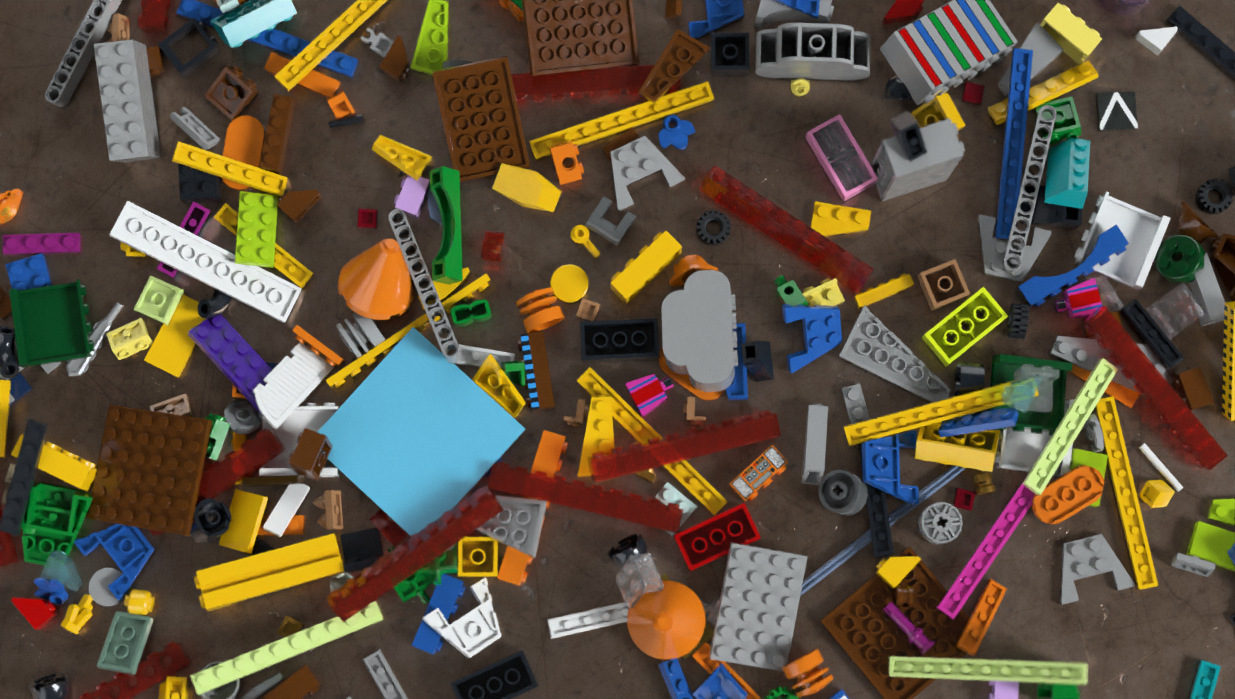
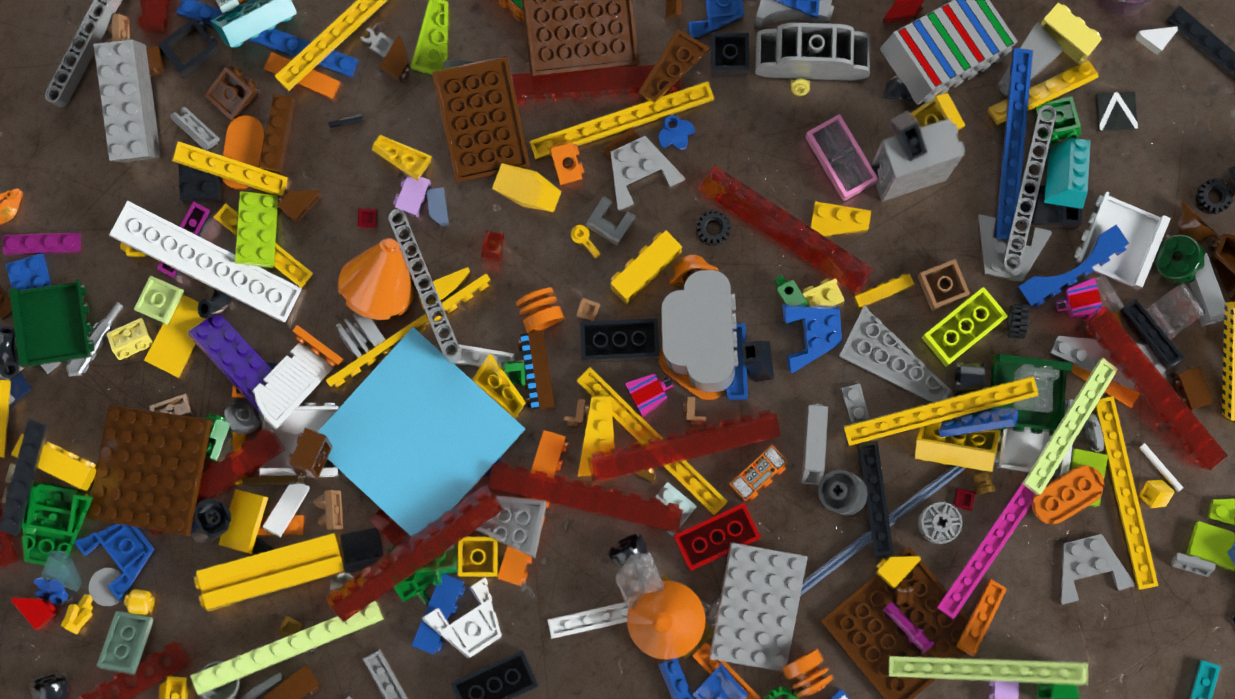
(340, 105): orange panel -> none
(446, 190): green arch -> none
(467, 314): green brick -> none
(569, 283): yellow tile -> none
(882, 465): blue wing -> none
(973, 93): dark red tile -> none
(1021, 392): clear light blue slope -> none

